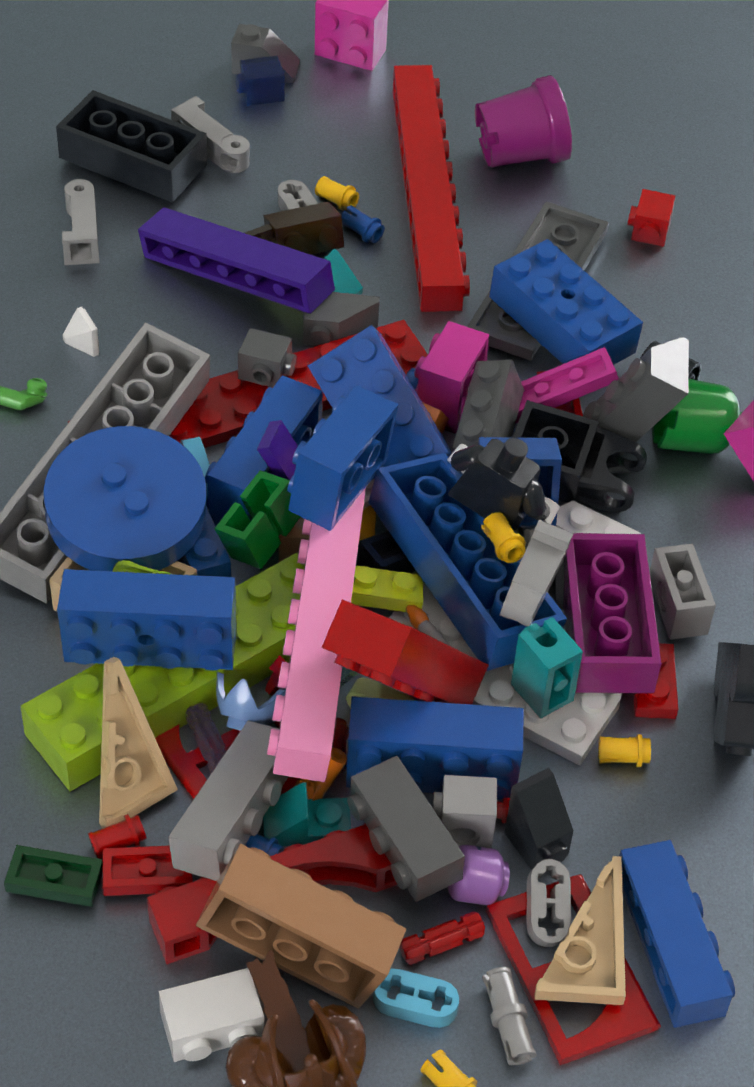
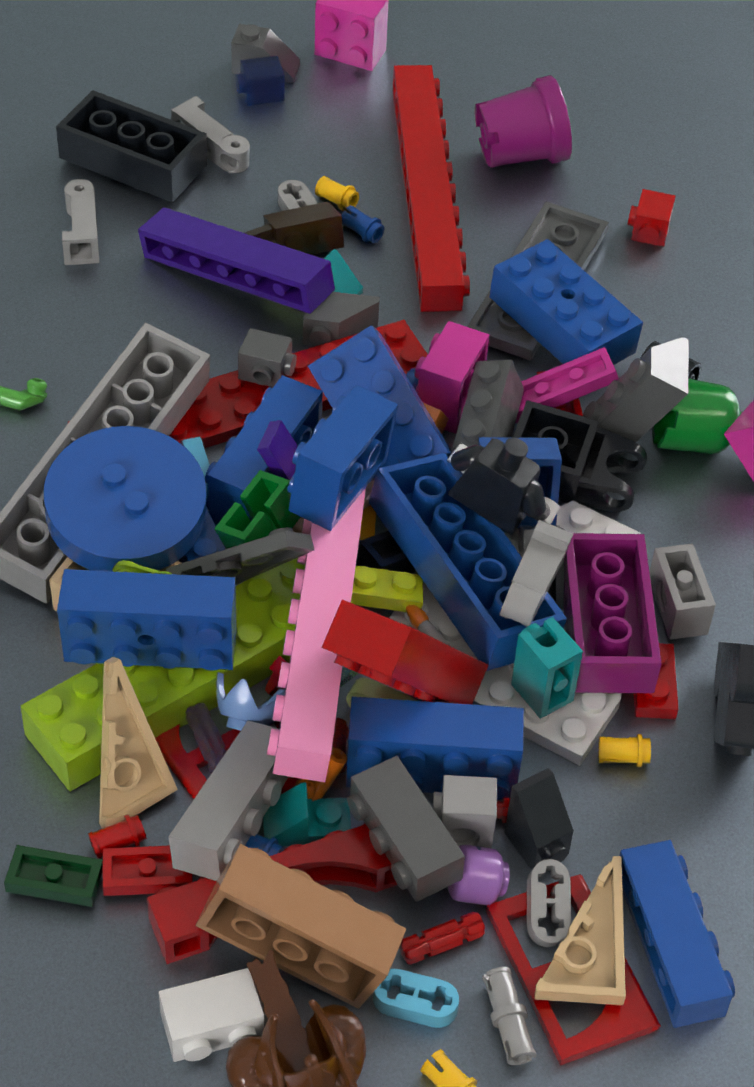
(82, 333): white slope -> none
(249, 558): none -> dark grey wing
(508, 544): yellow pin -> none

